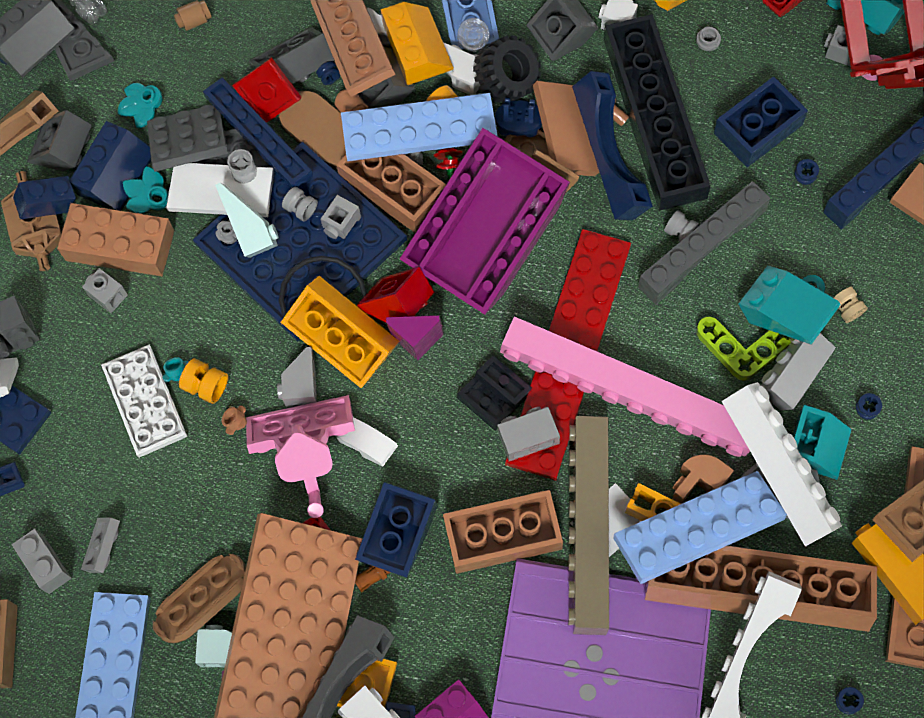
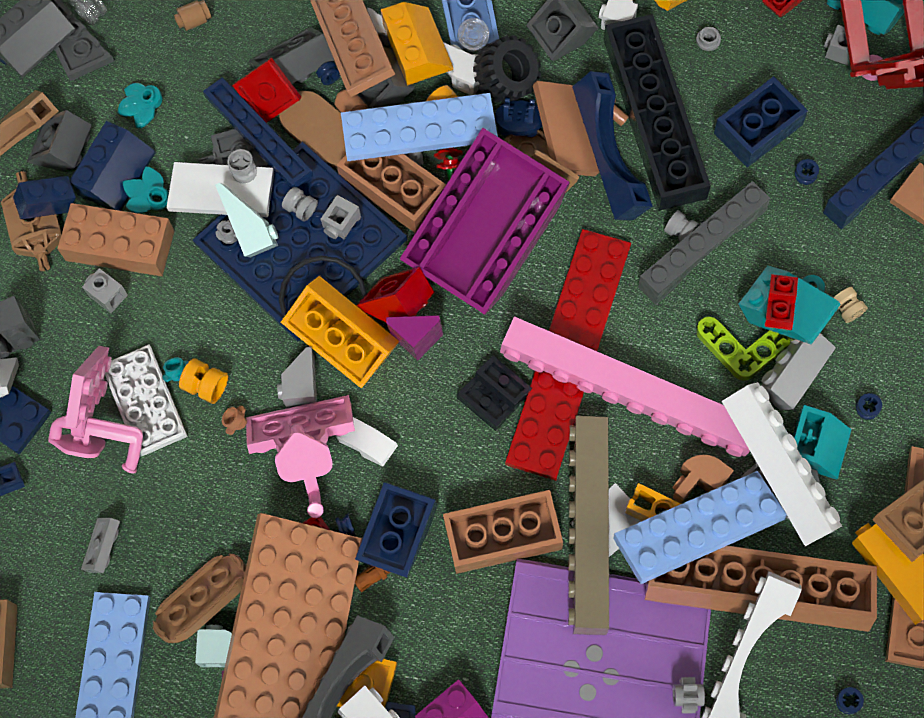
(41, 561): light grey brick -> none
(85, 392): none -> bright pink plate
(186, 137): dark grey plate -> none
(345, 525): none -> dark blue bush
(528, 433): light grey brick -> none
(688, 695): none -> light grey gear
(781, 302): none -> red slope

